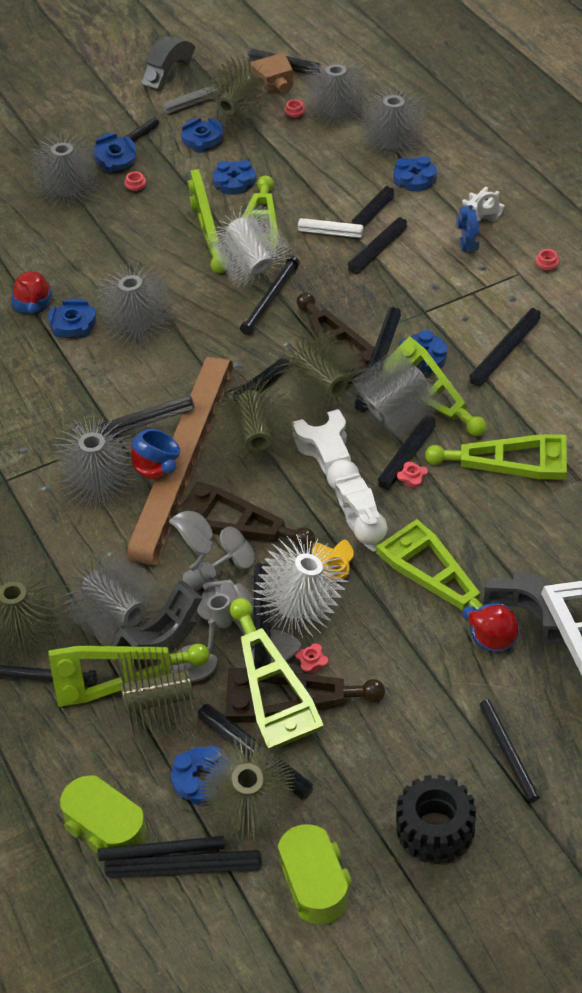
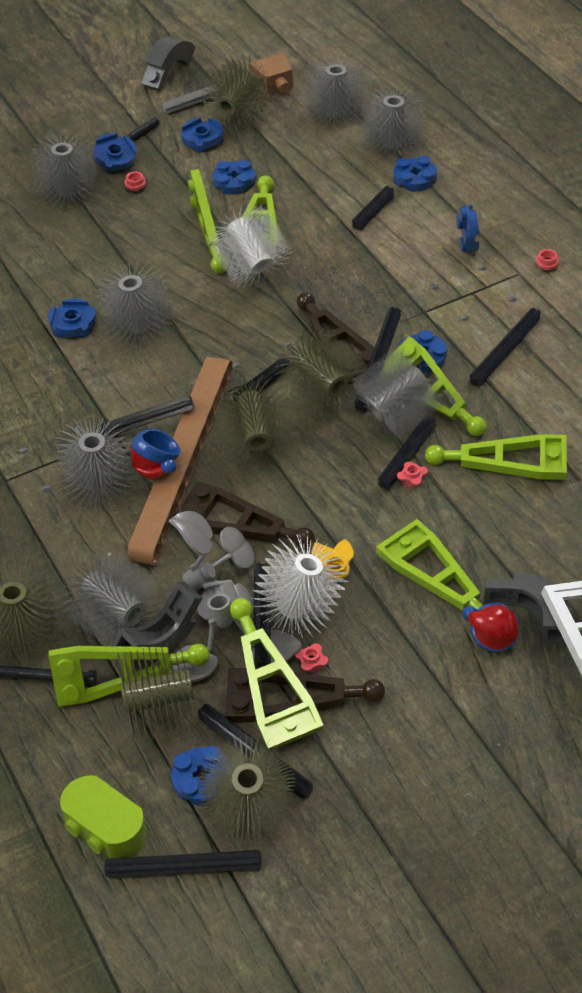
(31, 293): red piece -> none
(160, 848): black bar -> none
(247, 327): black bar -> none
(294, 108): coral plate -> none
(295, 63): black axle -> none
(314, 874): lime brick -> none
(330, 228): white axle -> none
(355, 498): white piece -> none
(377, 245): black axle -> none
(429, 840): black tyre -> none
(488, 209): white piece -> none
(509, 751): black bar -> none

